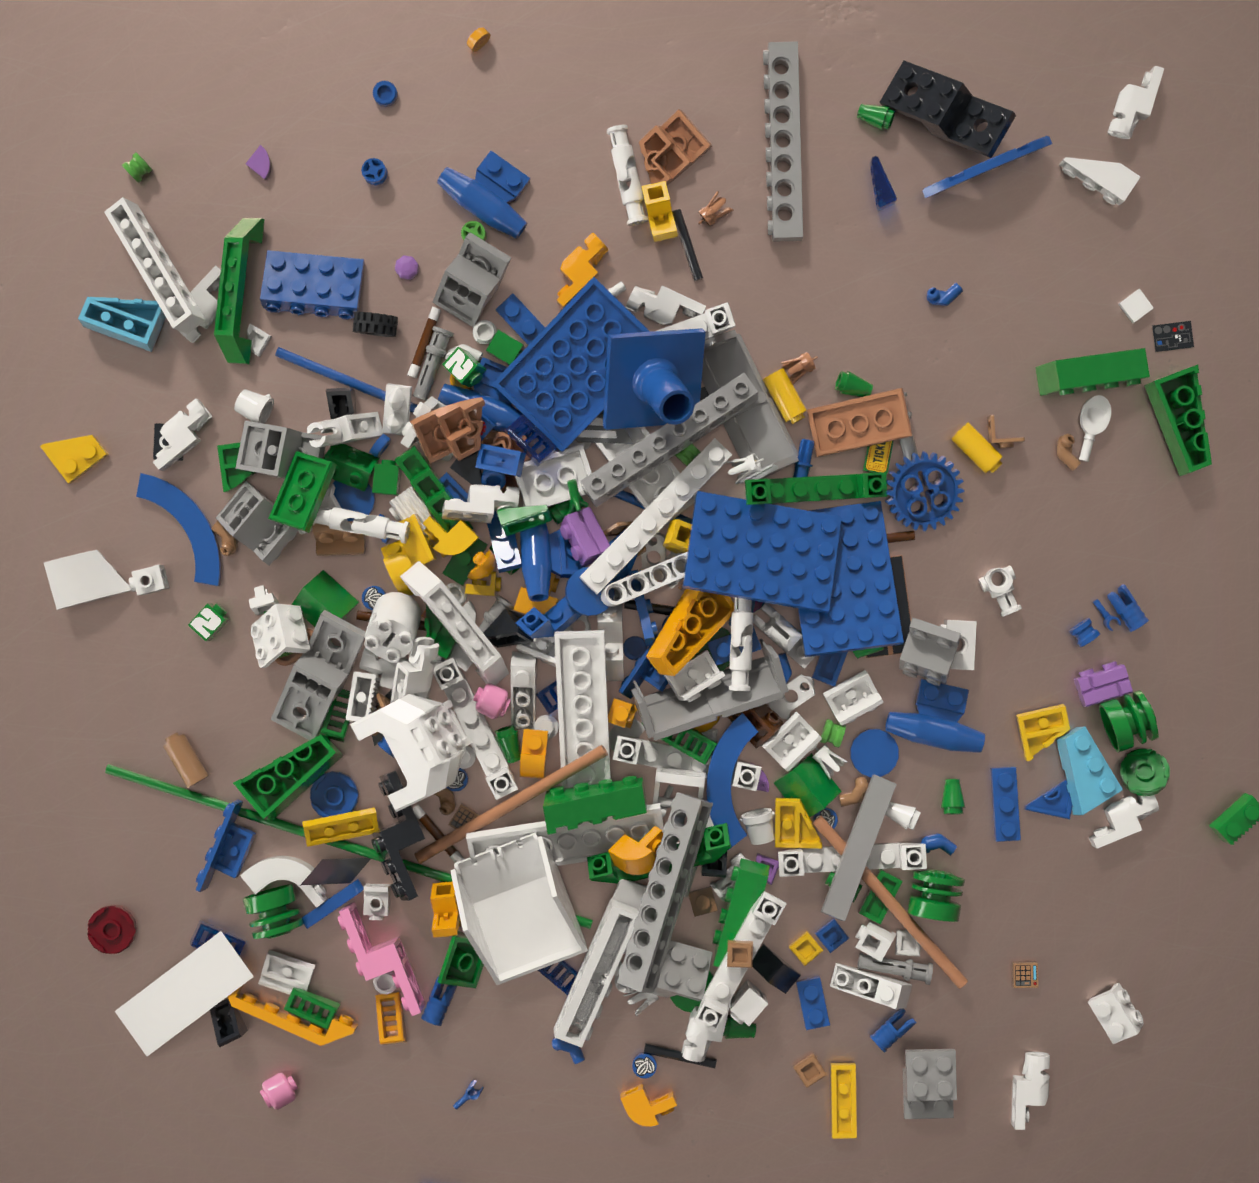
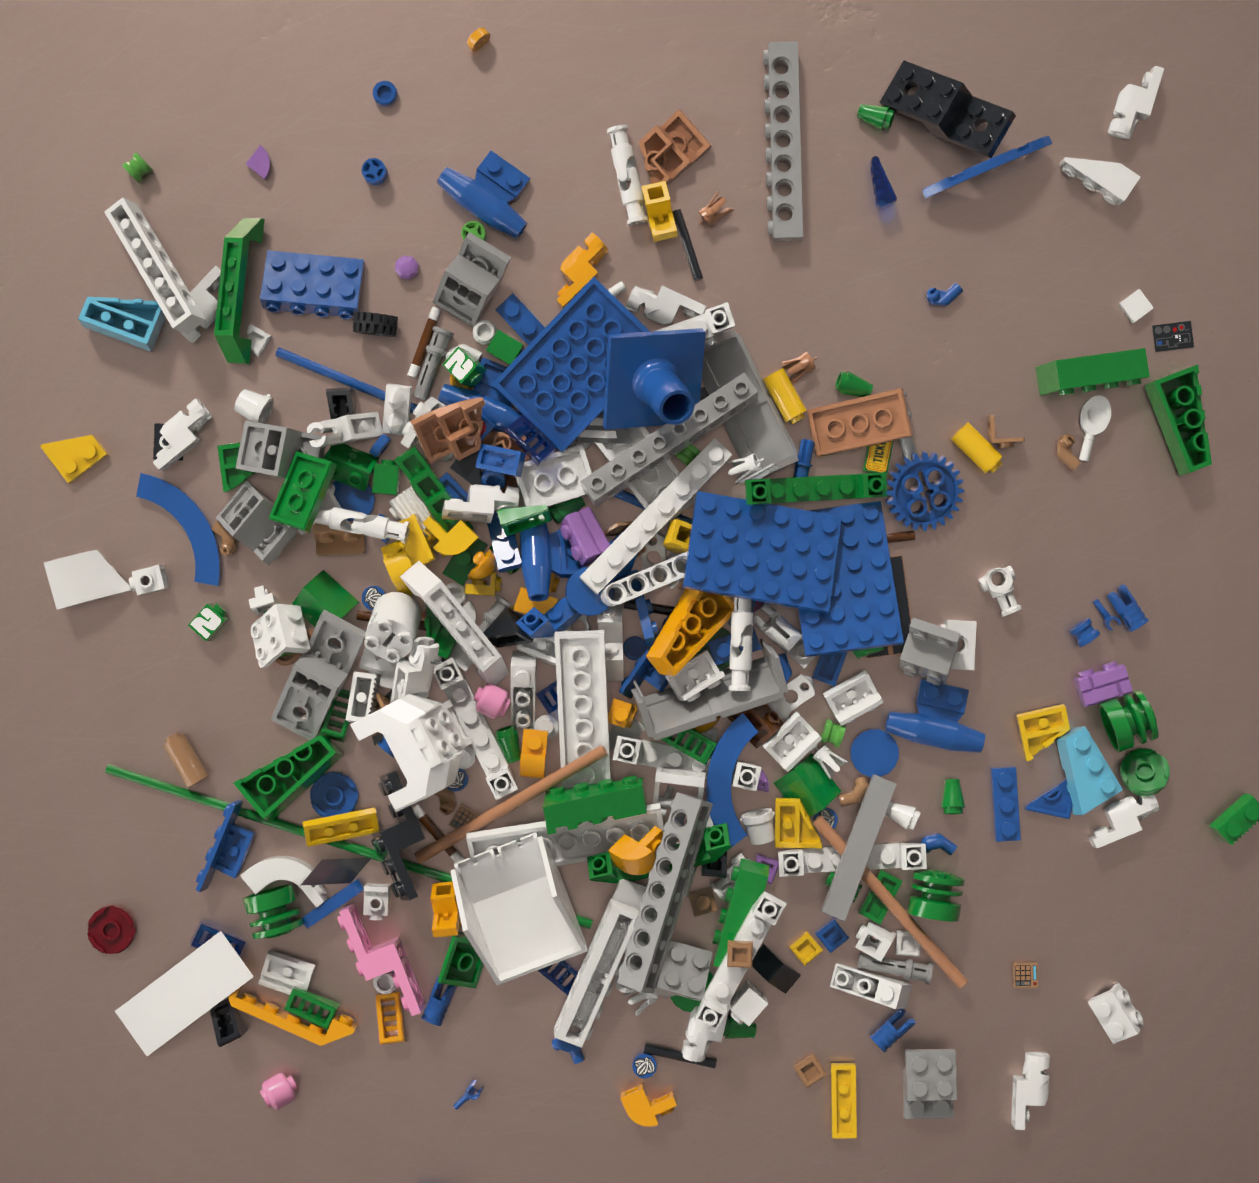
(575, 498): green bar -> none
(812, 1003): blue plate -> none

